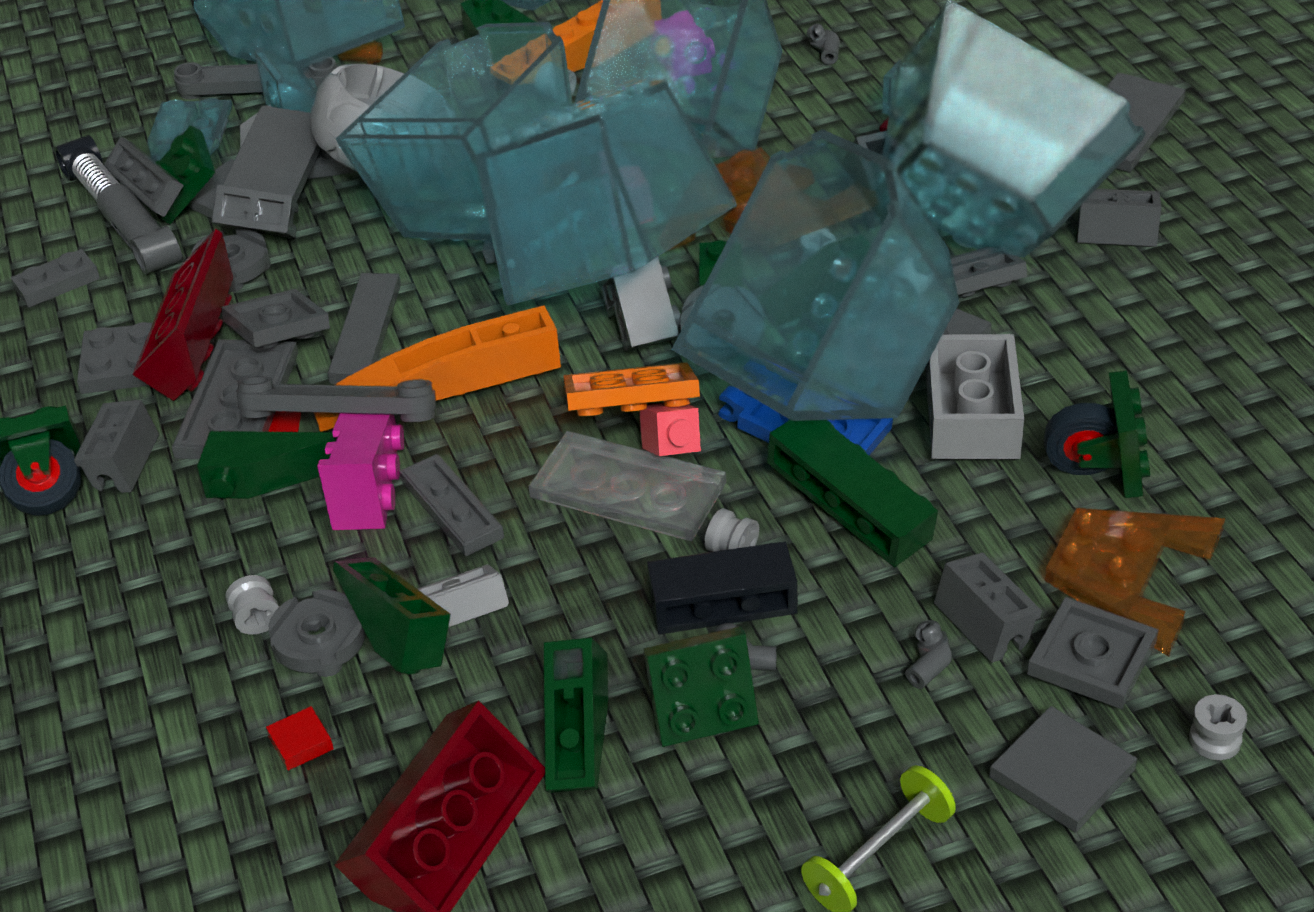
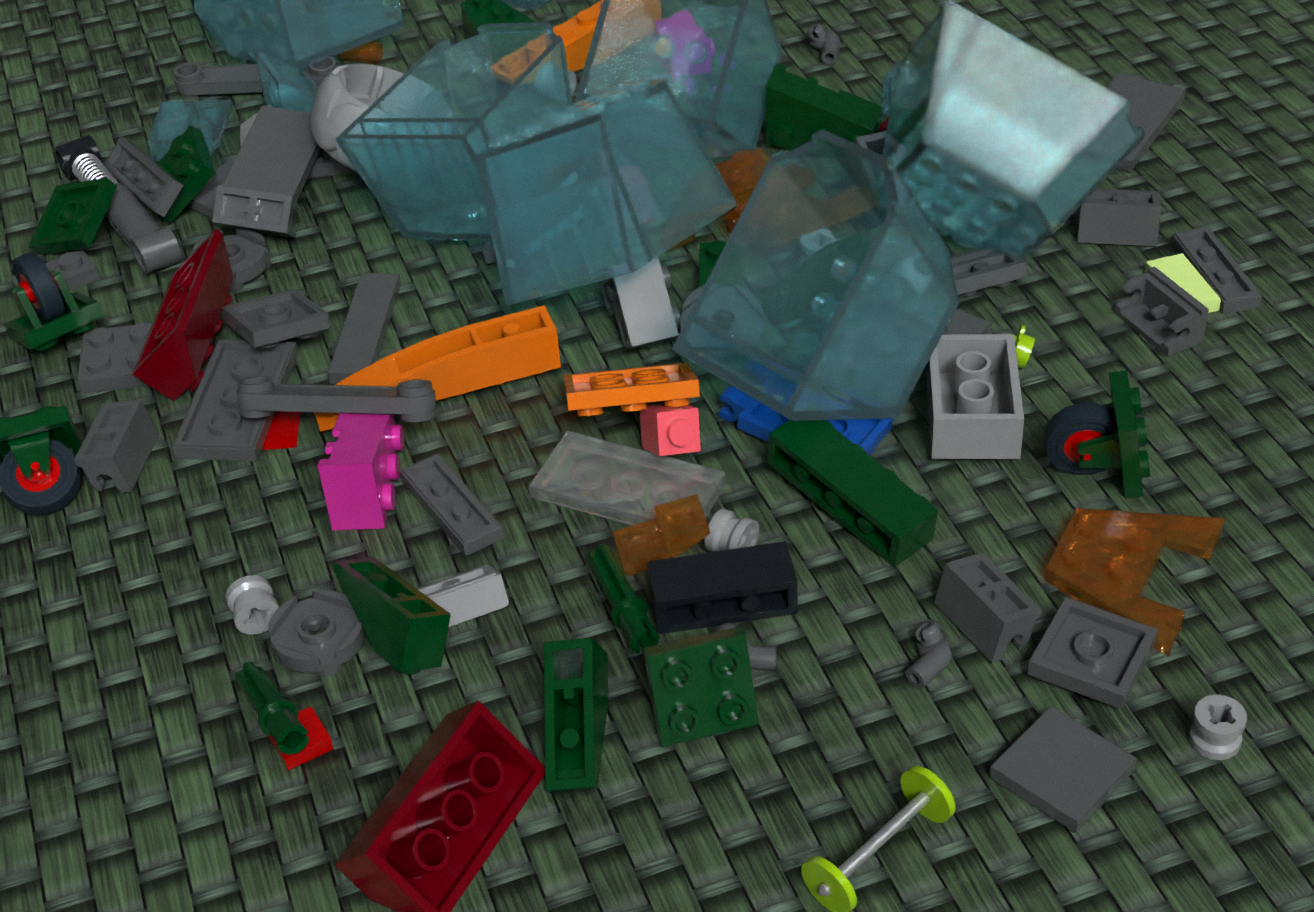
(47, 305): none -> dark green plate
(73, 216): none -> dark green plate
(259, 462): dark green slope -> none
(275, 715): none -> dark green axle
(628, 610): none -> dark green axle
(674, 530): none -> clear orange slope
(803, 107): none -> dark green wedge
(1024, 346): none -> lime plate
(1163, 312): none -> dark grey hinge
(1187, 277): none -> yellowish green tile
(1217, 269): none -> dark grey tile

